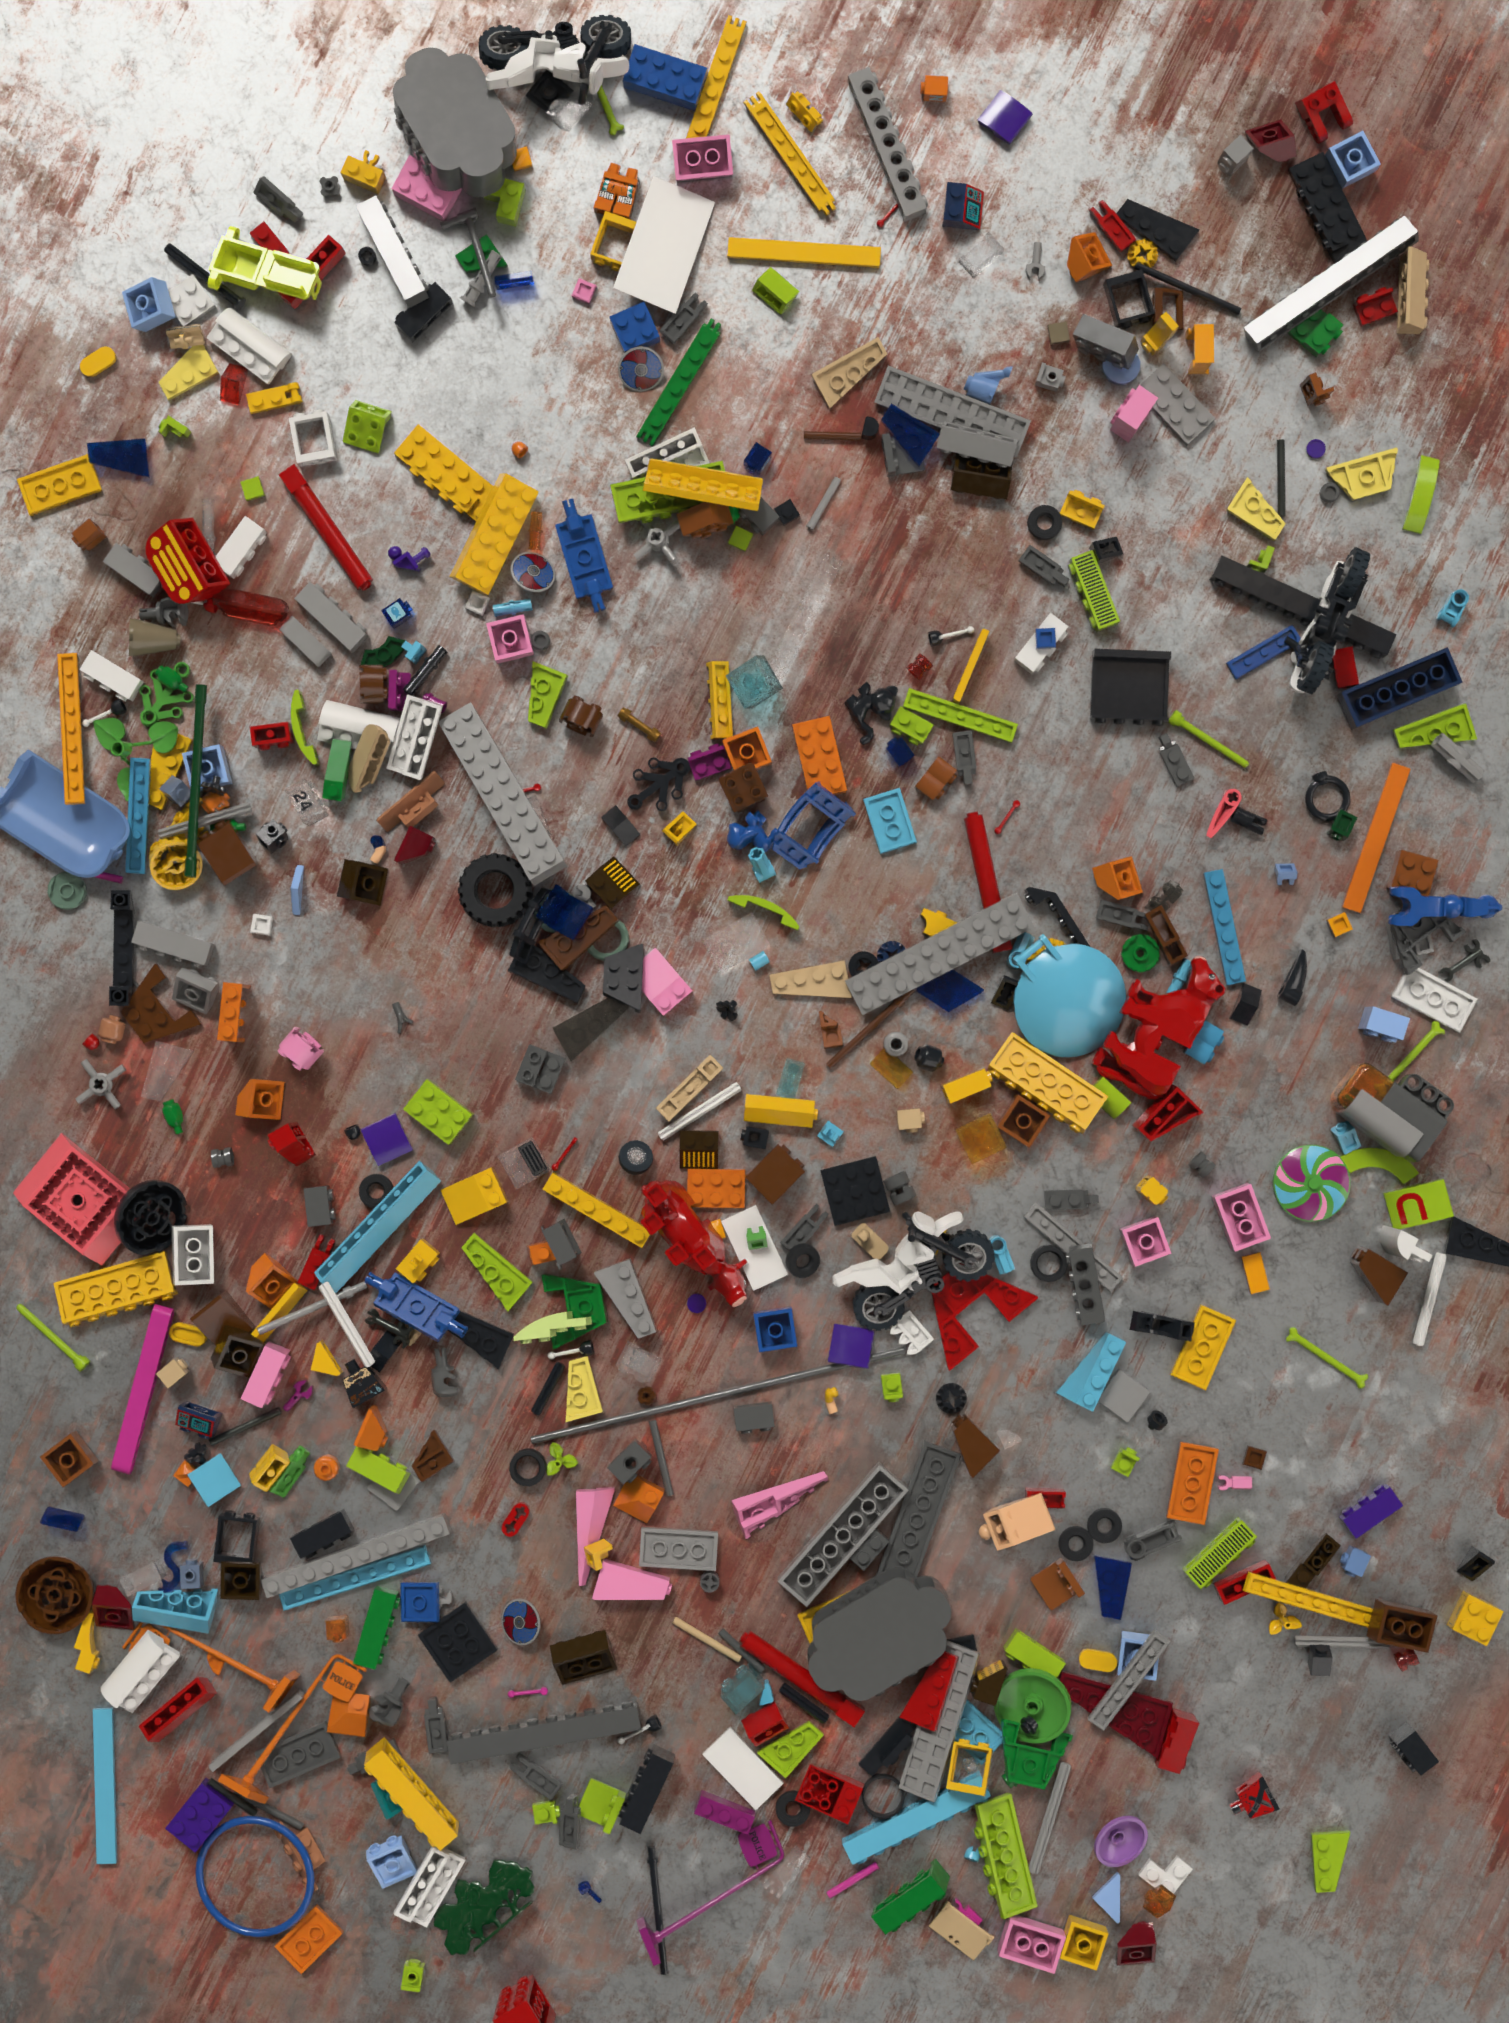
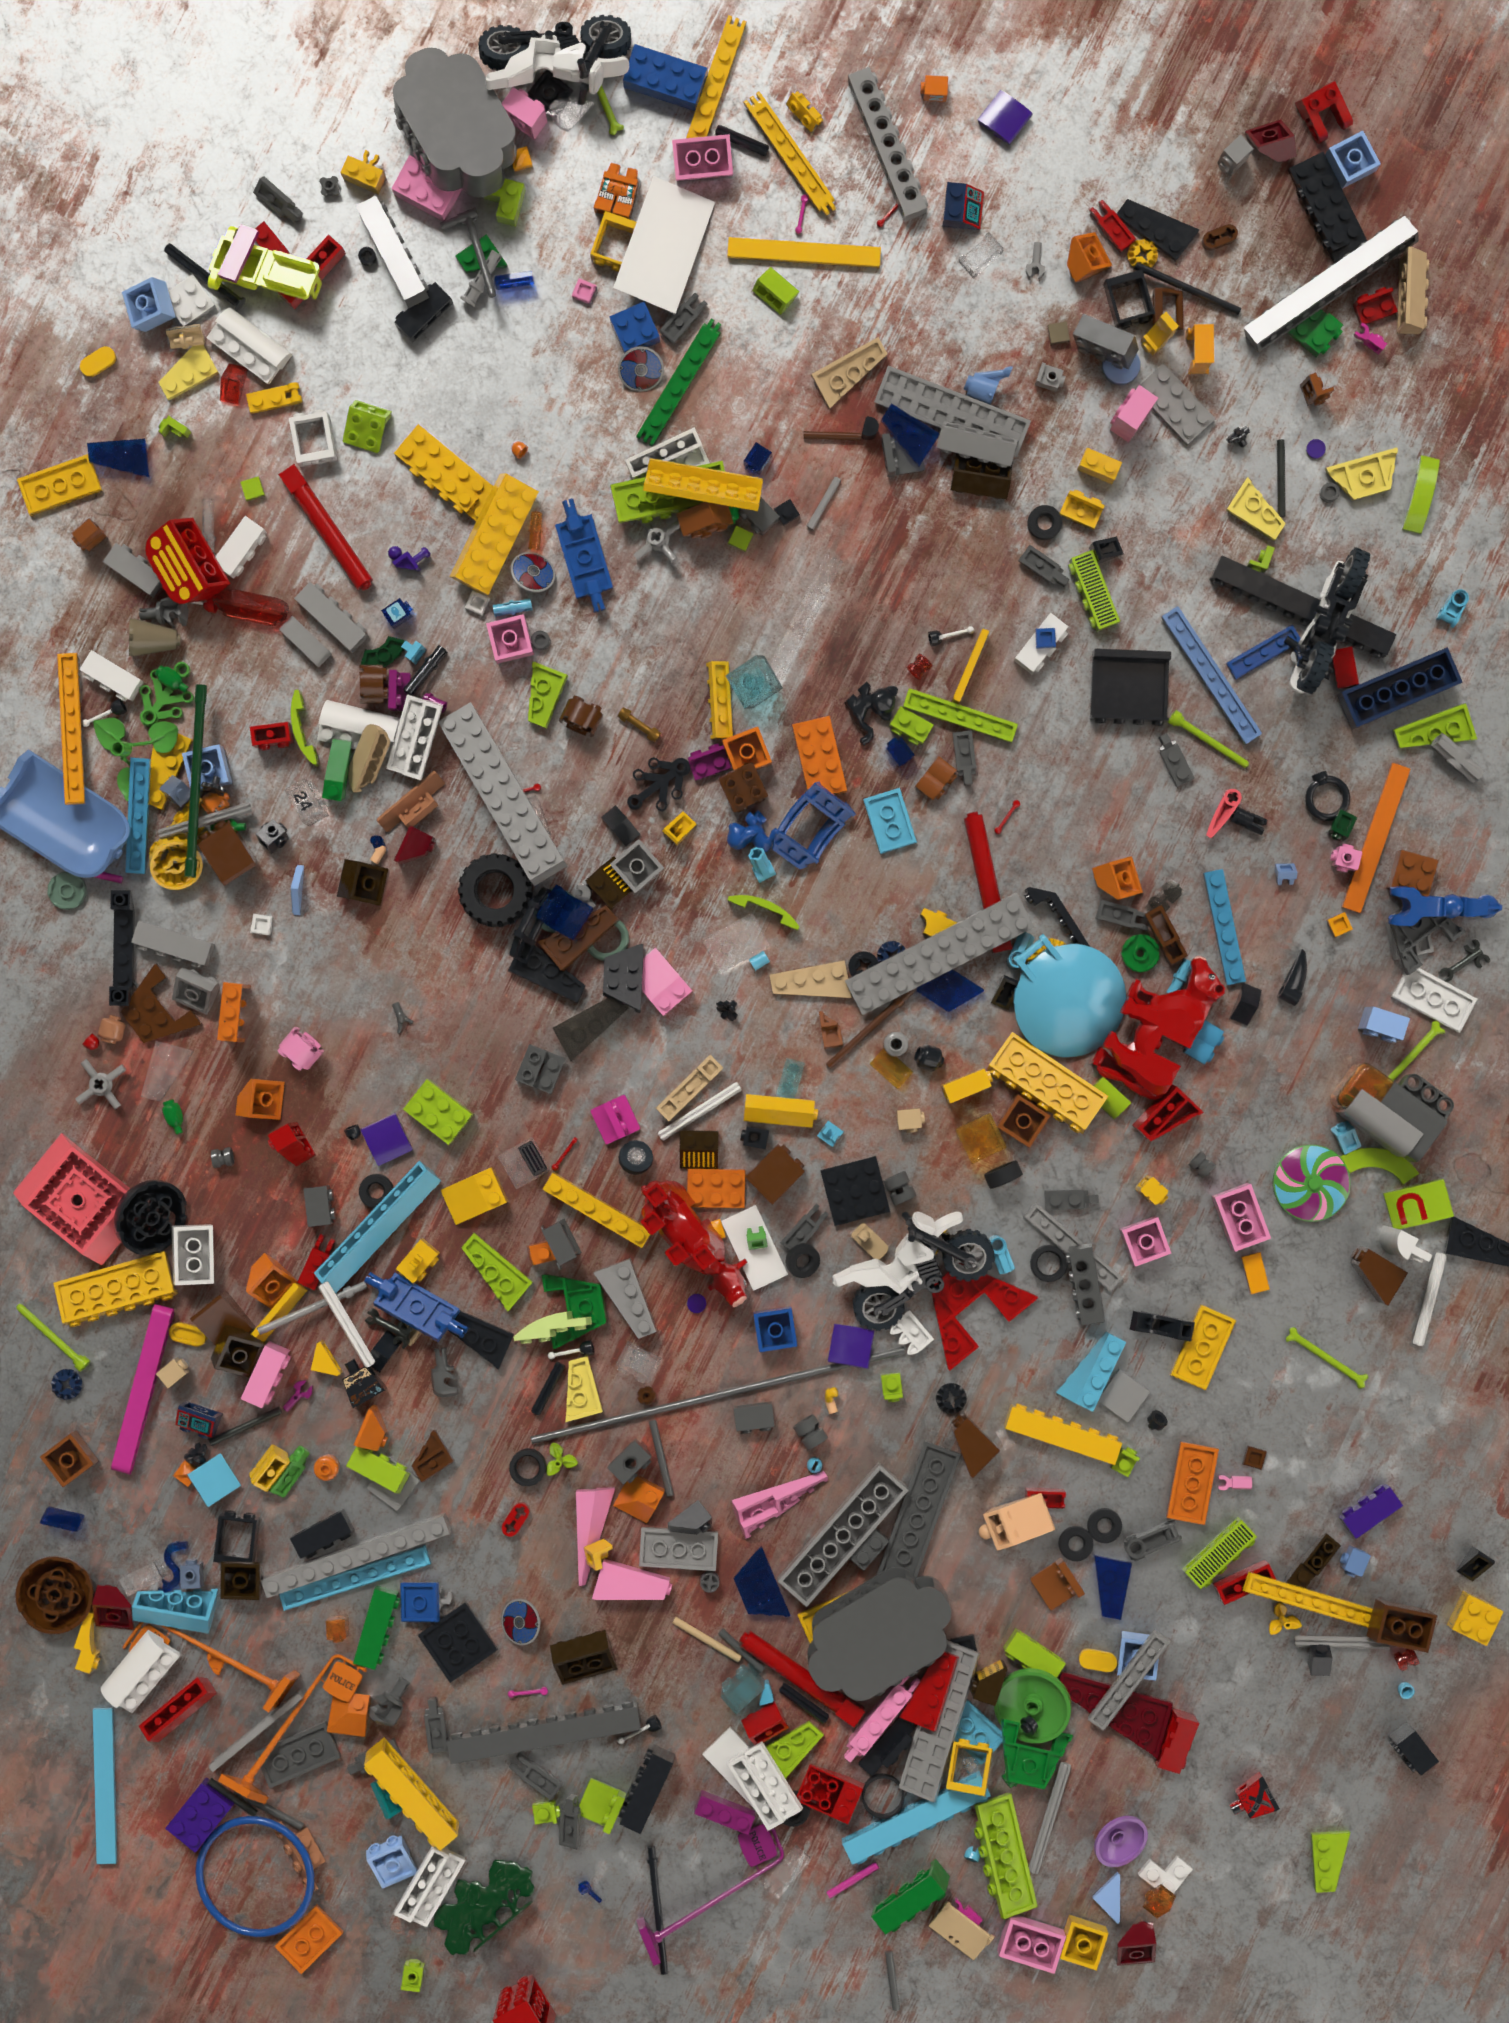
(75, 1383): none -> dark blue gear
(238, 253): none -> tile
(525, 113): none -> bright pink brick
(615, 1119): none -> dark pink bracket
(637, 866): none -> light grey brick
(691, 1520): none -> slope
(742, 140): none -> black axle
(759, 1587): none -> clear blue wing
(764, 1785): none -> white brick
(804, 199): none -> dark pink hinge
(810, 1432): none -> dark grey wheel
(810, 1463): none -> medium azure hinge
(879, 1718): none -> bright pink hinge
(892, 1980): none -> dark grey bar
(1003, 1174): none -> black tyre
(1062, 1434): none -> yellow brick
(1099, 465): none -> yellow brick
(1211, 675): none -> medium blue plate
(1218, 233): none -> reddish brown beam
(1239, 436): none -> black plant
(1352, 858): none -> bright pink brick
(1372, 341): none -> dark pink plate
(1405, 1690): none -> medium azure hinge

